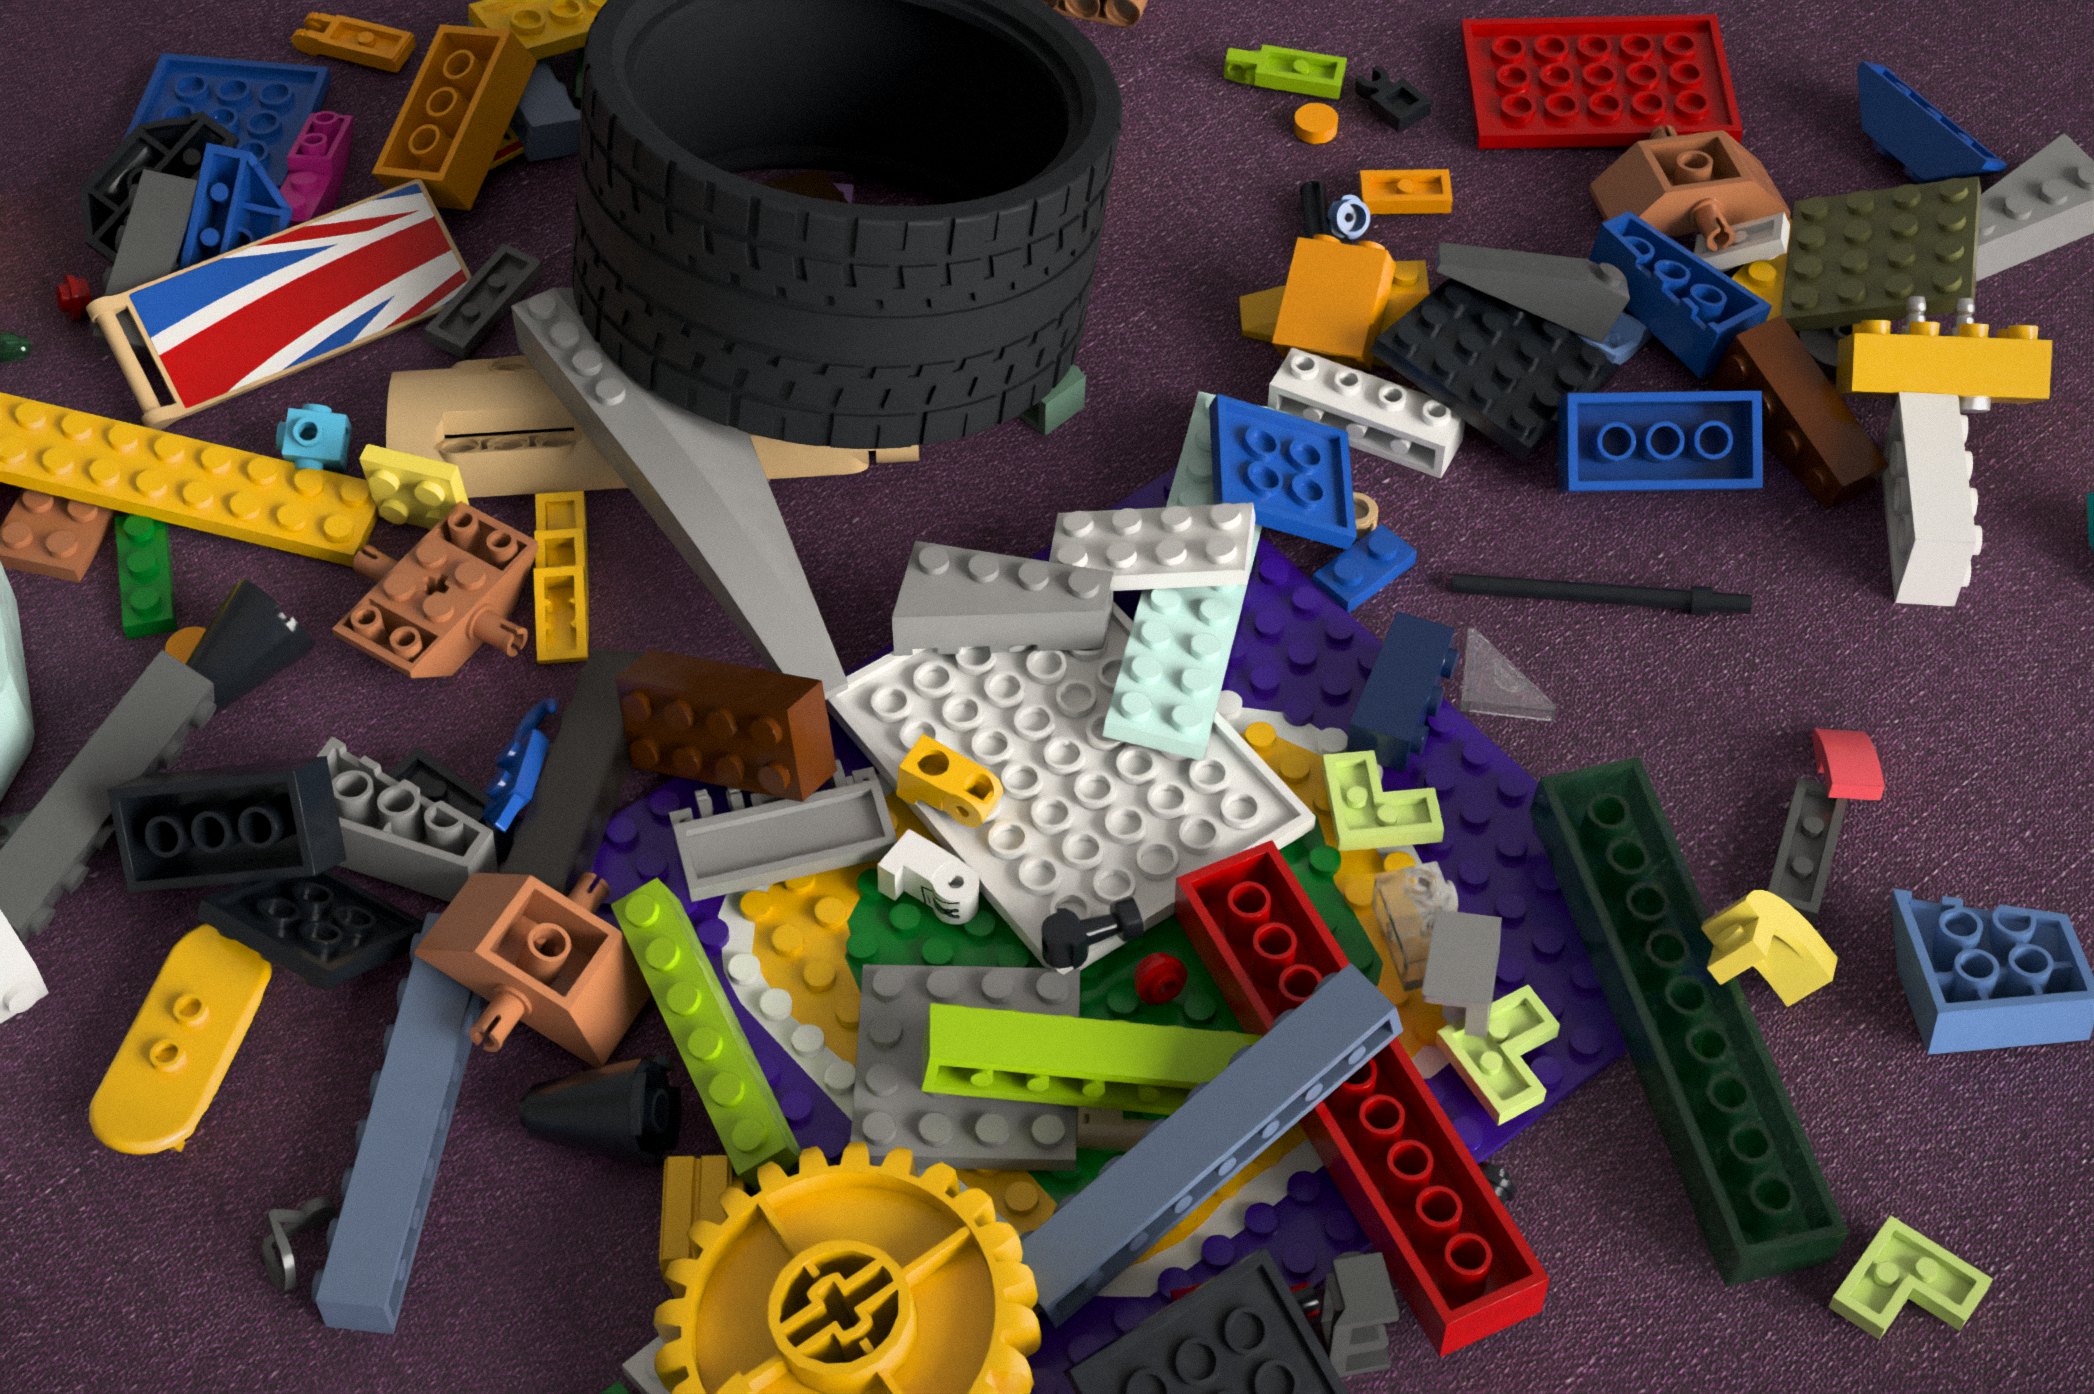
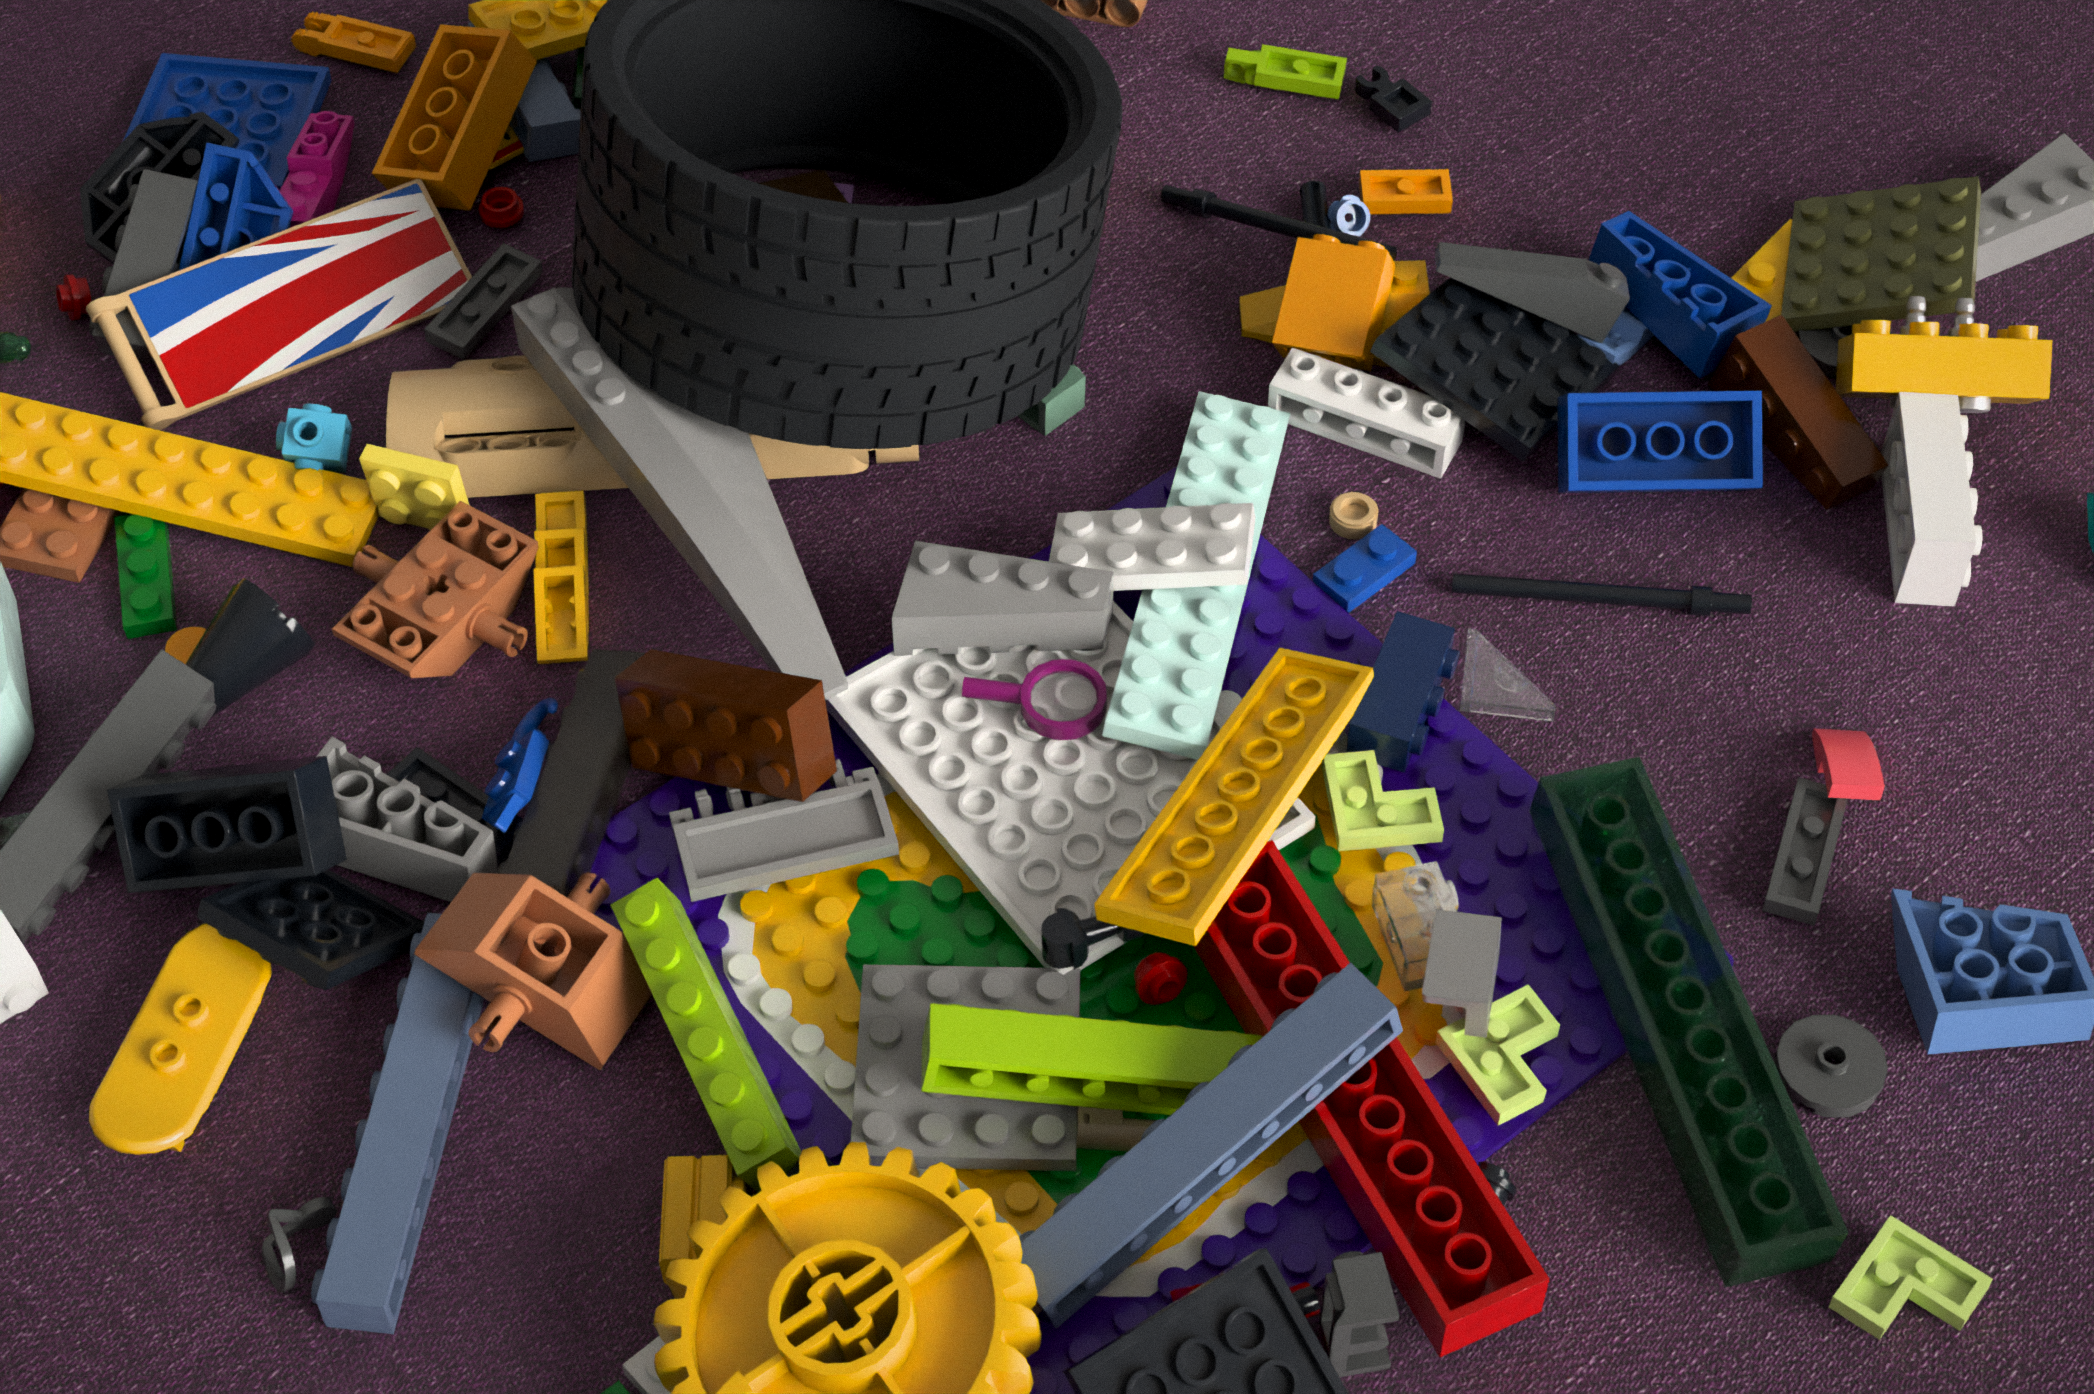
(501, 207): none -> red plate
(609, 1111): black cone -> none
(931, 877): white leg -> none
(947, 782): yellow leg -> none
(1056, 698): none -> magenta piece
(1206, 204): none -> black bar
(1234, 797): none -> yellow plate
(1285, 467): blue plate -> none
(1315, 123): light orange tile -> none
(1596, 79): red plate -> none
(1689, 185): nougat slope -> none
(1753, 241): white plate -> none
(1774, 940): light yellow arch -> none
(1827, 1087): none -> dark grey plate
(1917, 131): blue wedge -> none

